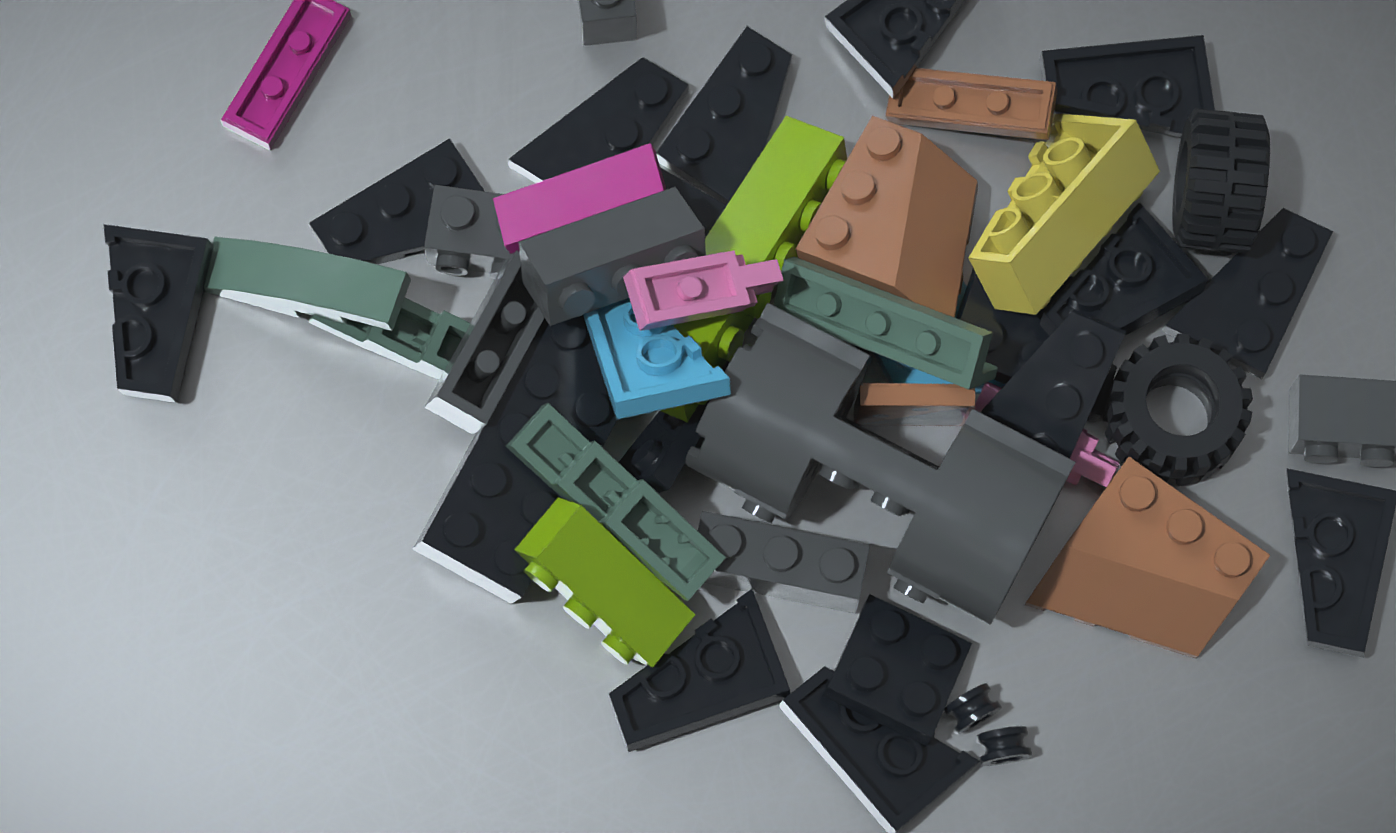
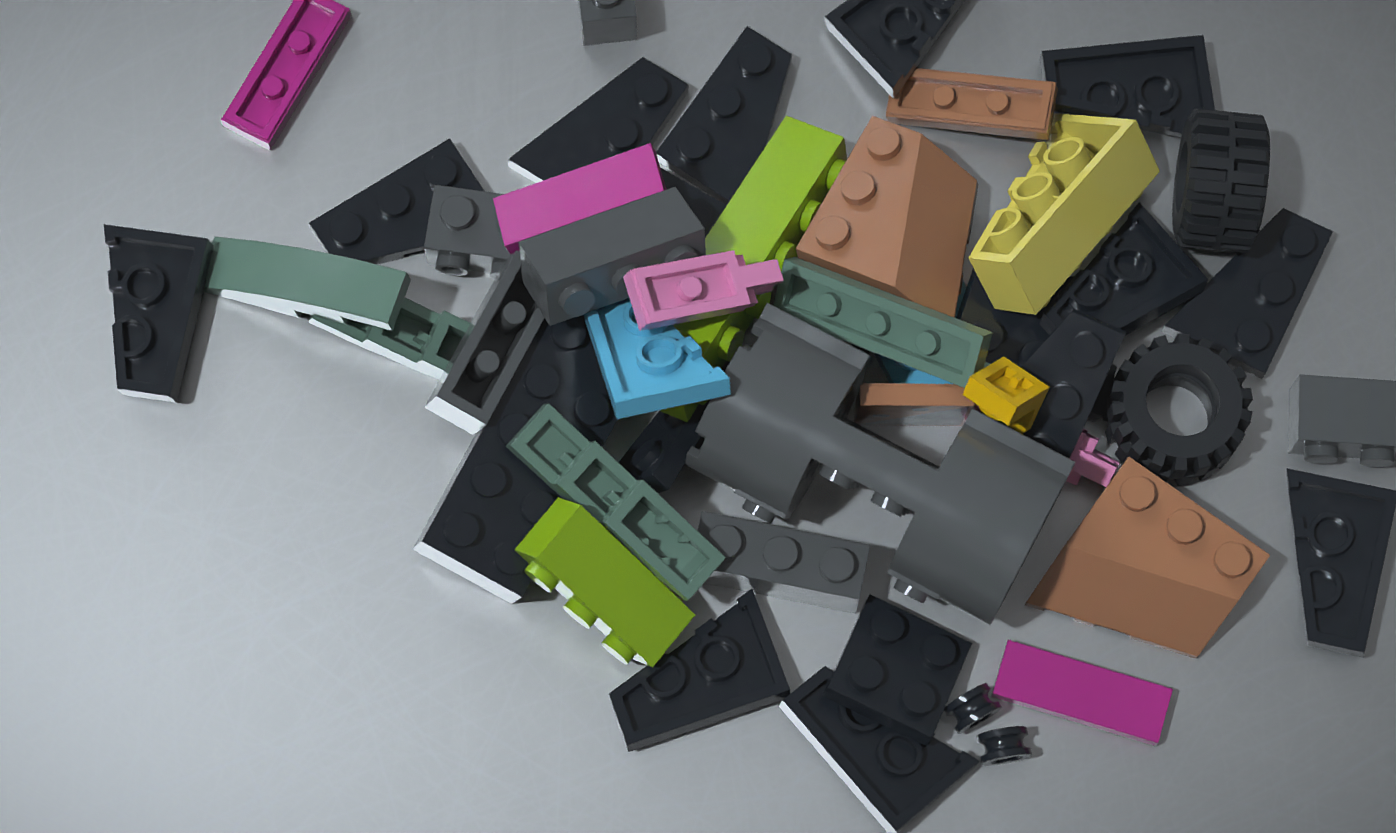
(1007, 394): none -> yellow bracket
(1082, 693): none -> dark pink tile

